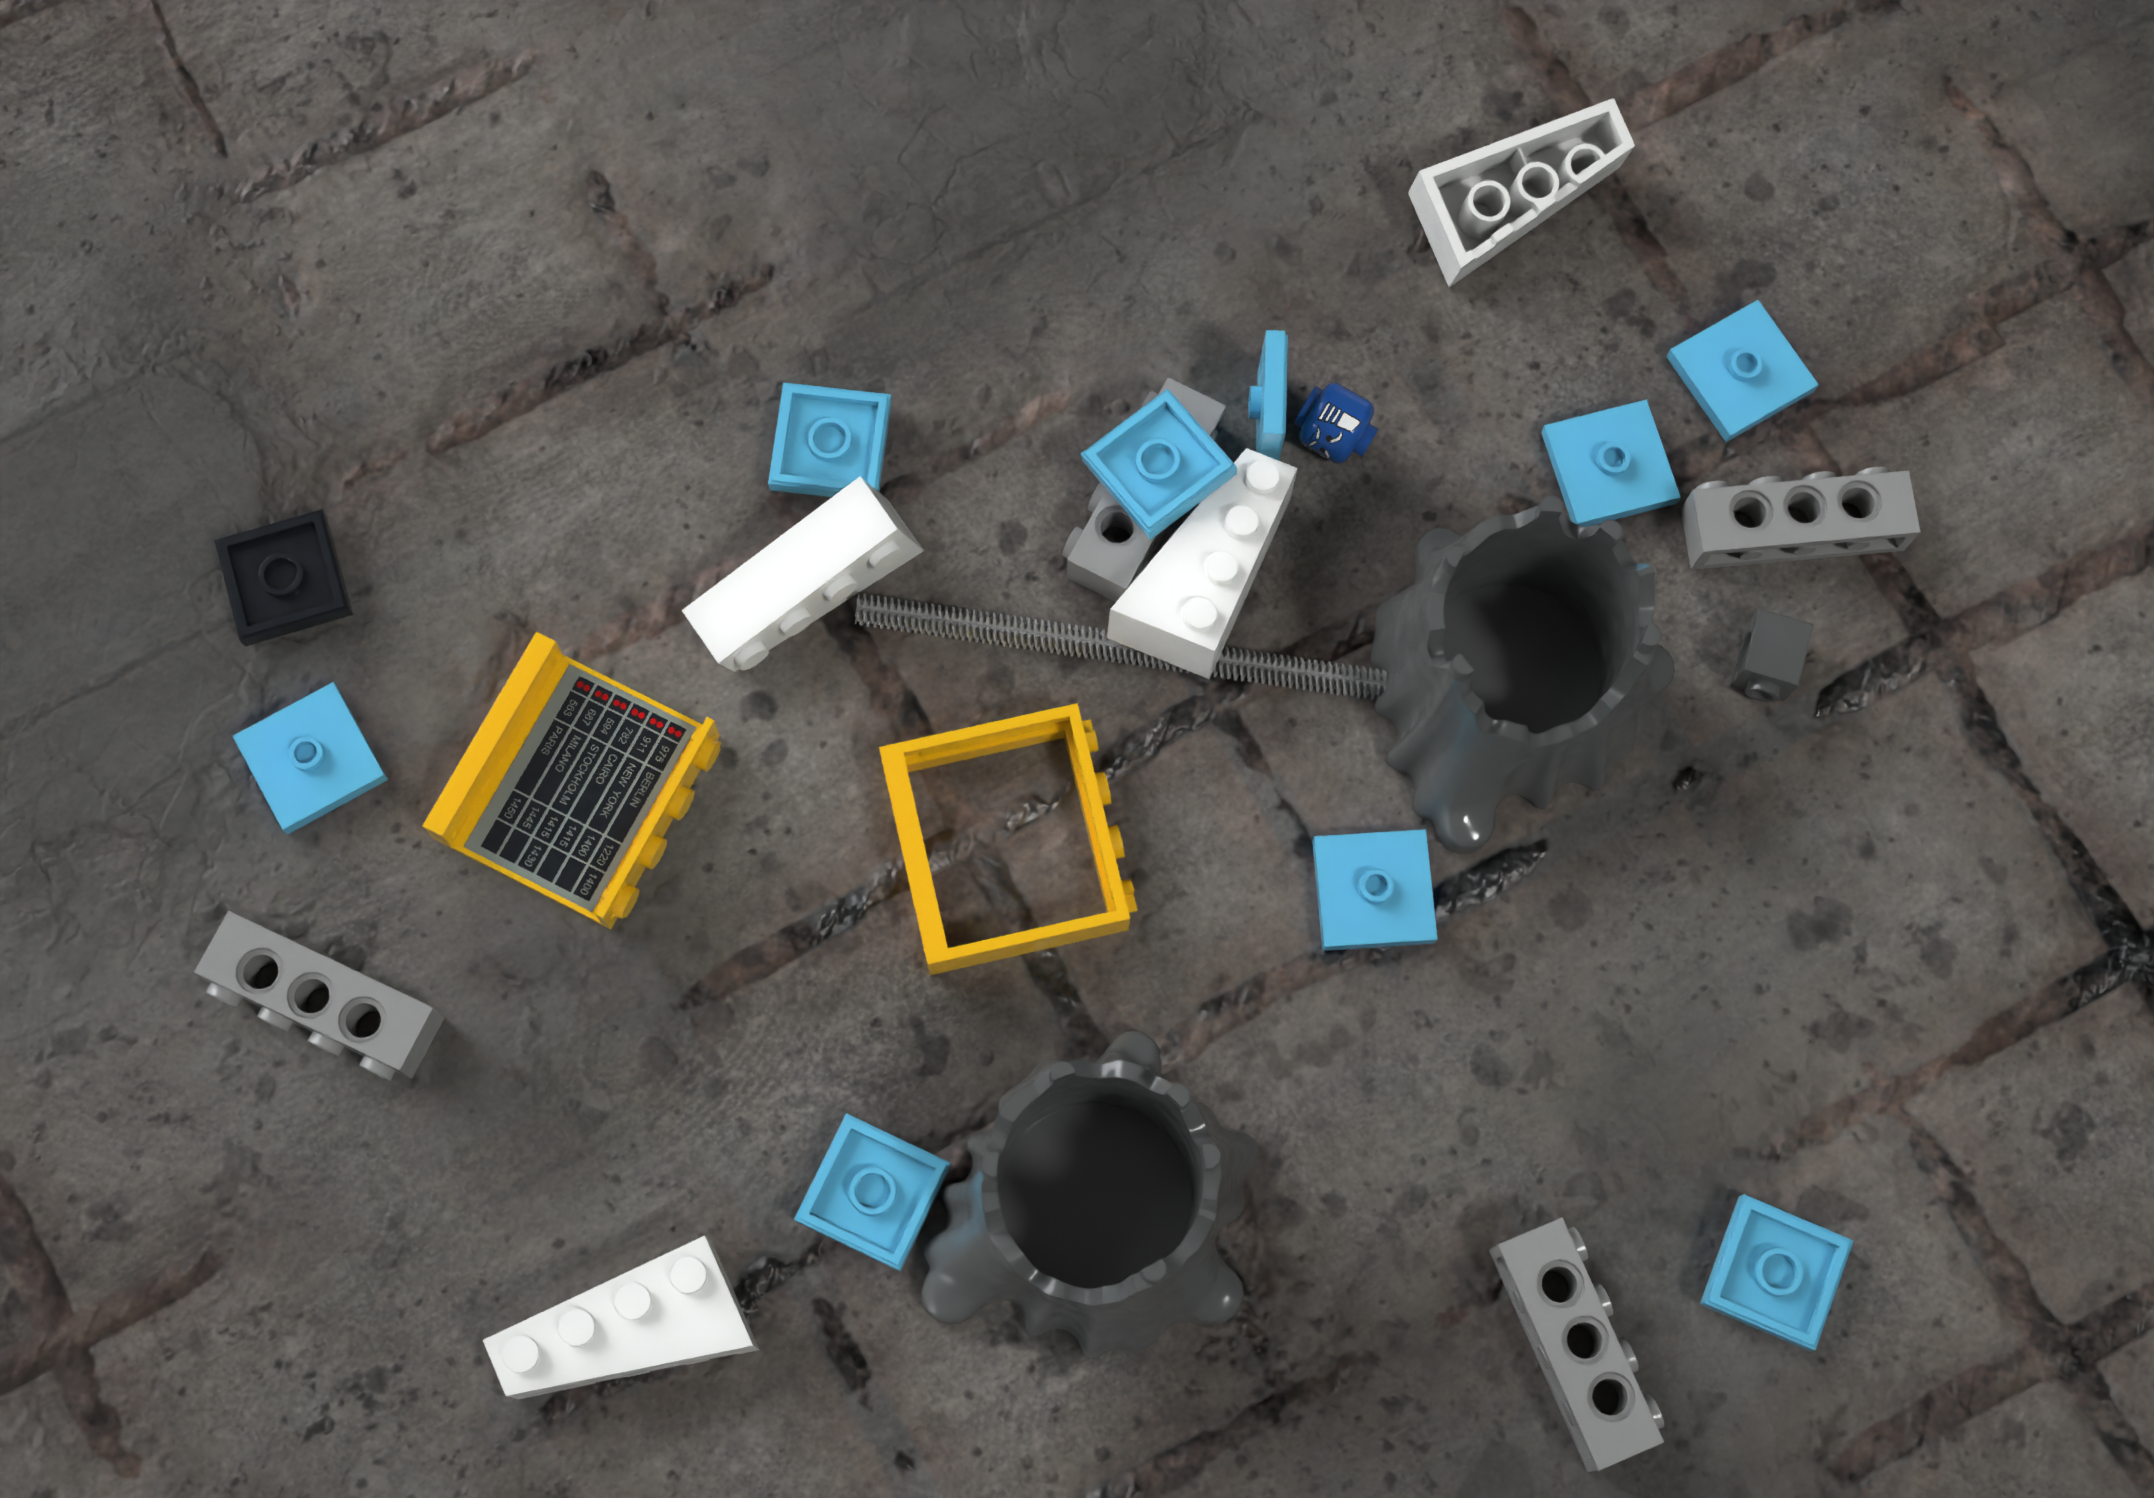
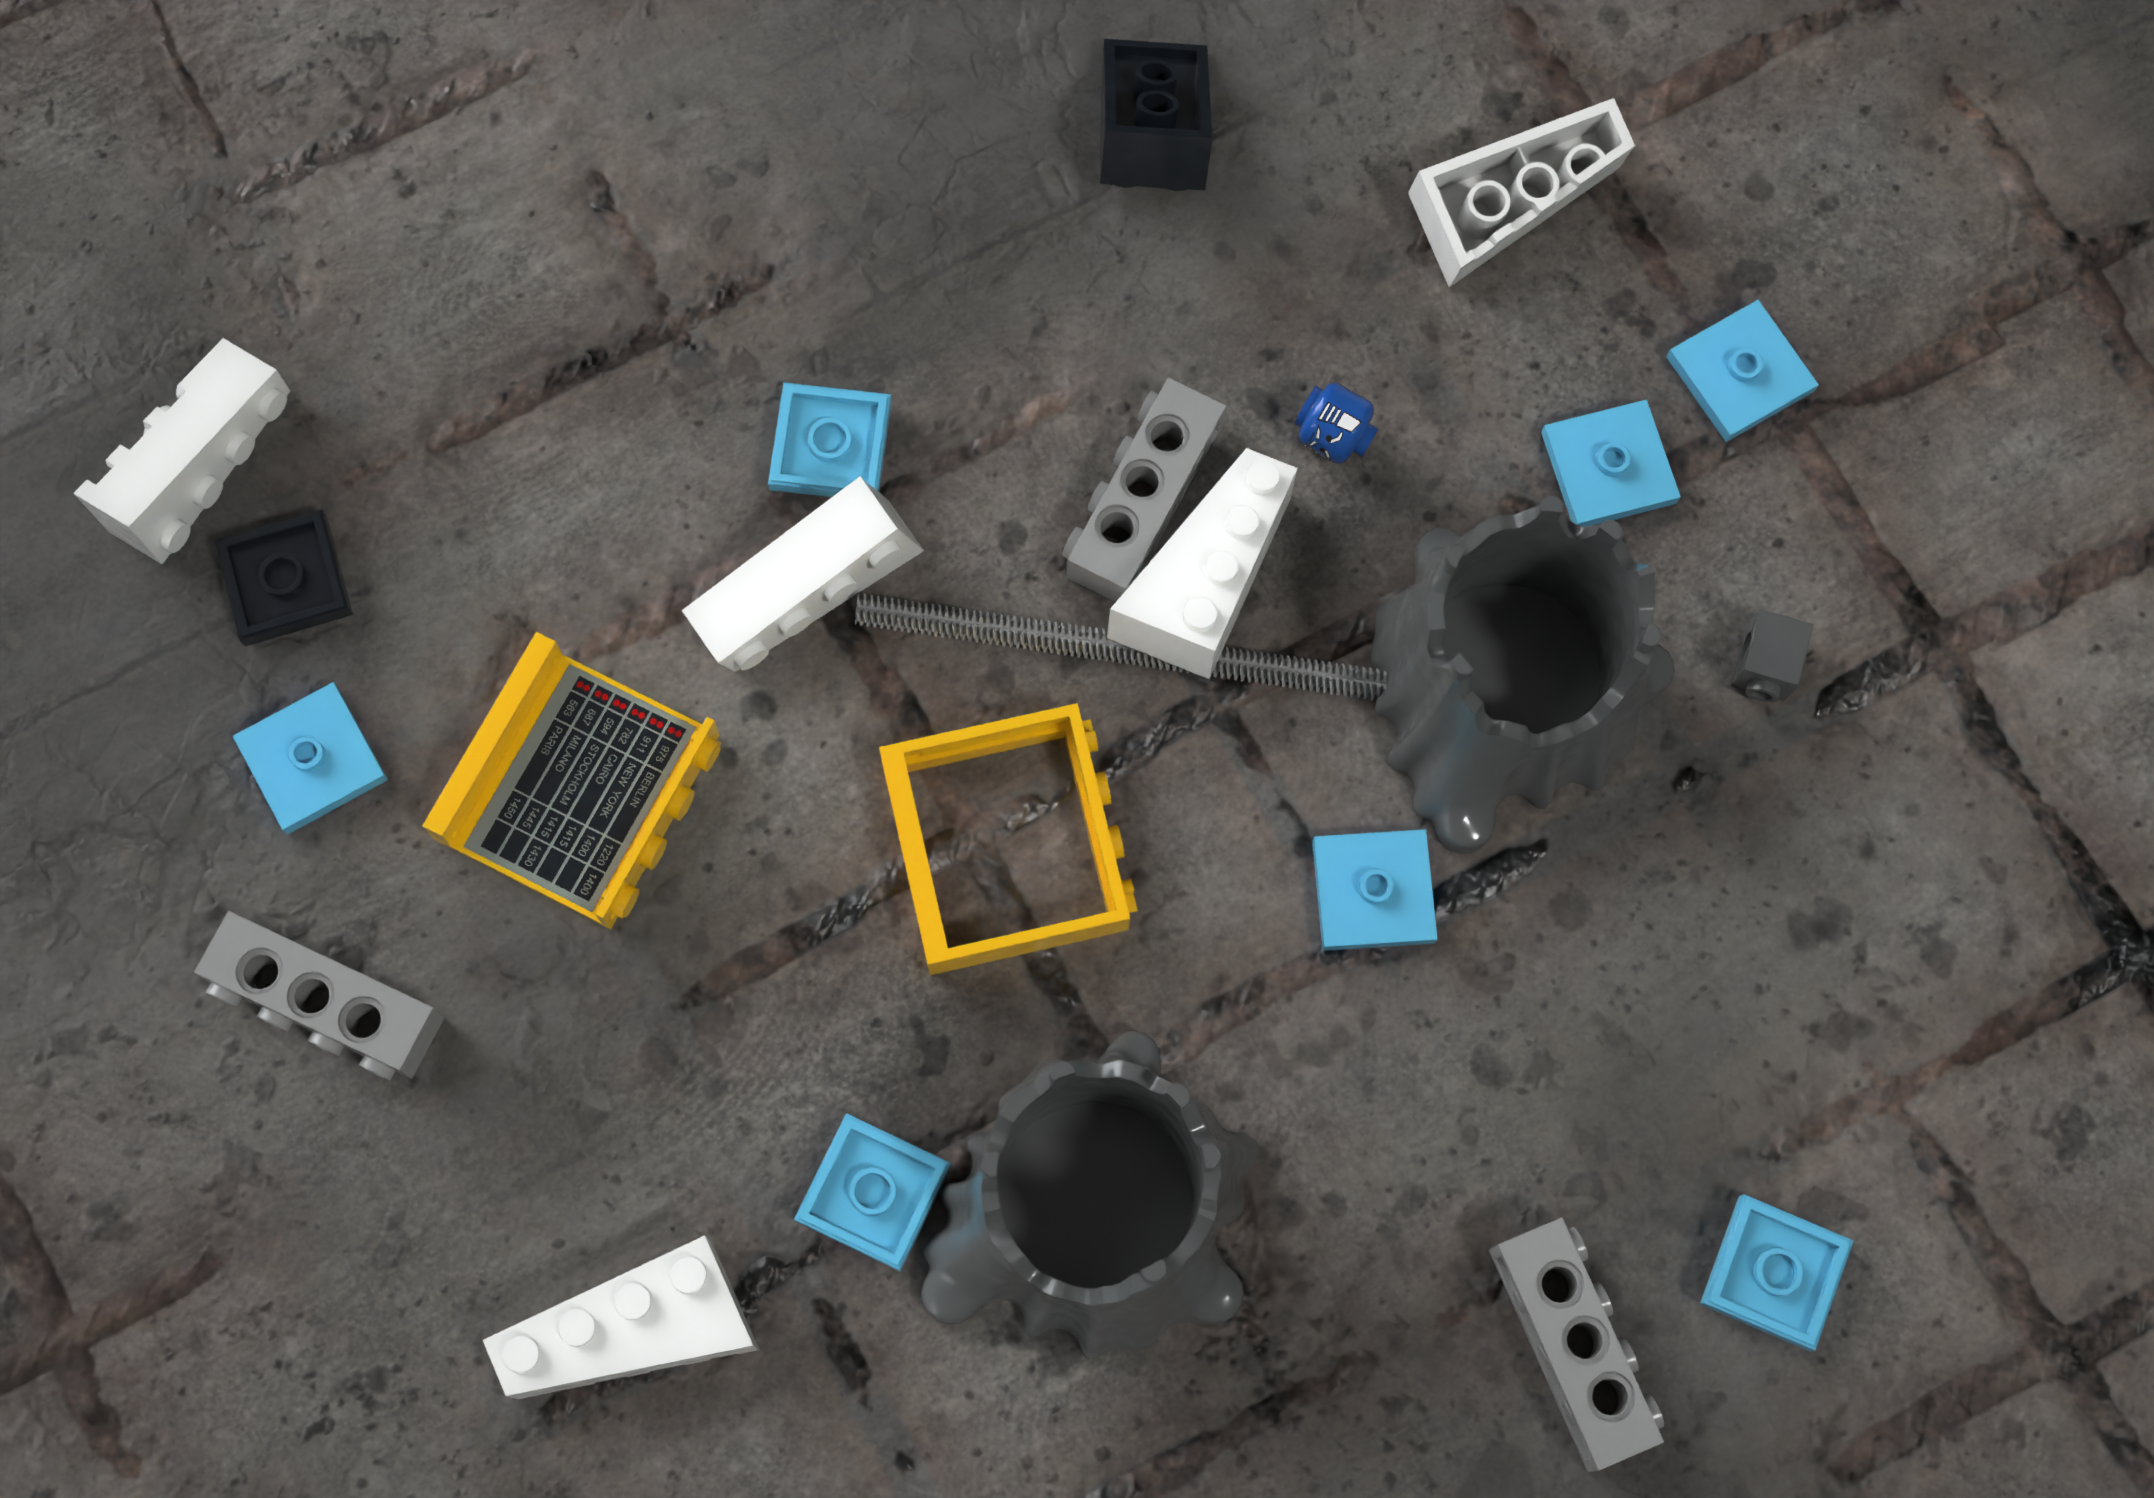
(186, 451): none -> white wedge
(1155, 115): none -> black slope
(1159, 464): medium azure plate -> none
(1268, 398): medium azure plate -> none
(1718, 540): light grey brick -> none

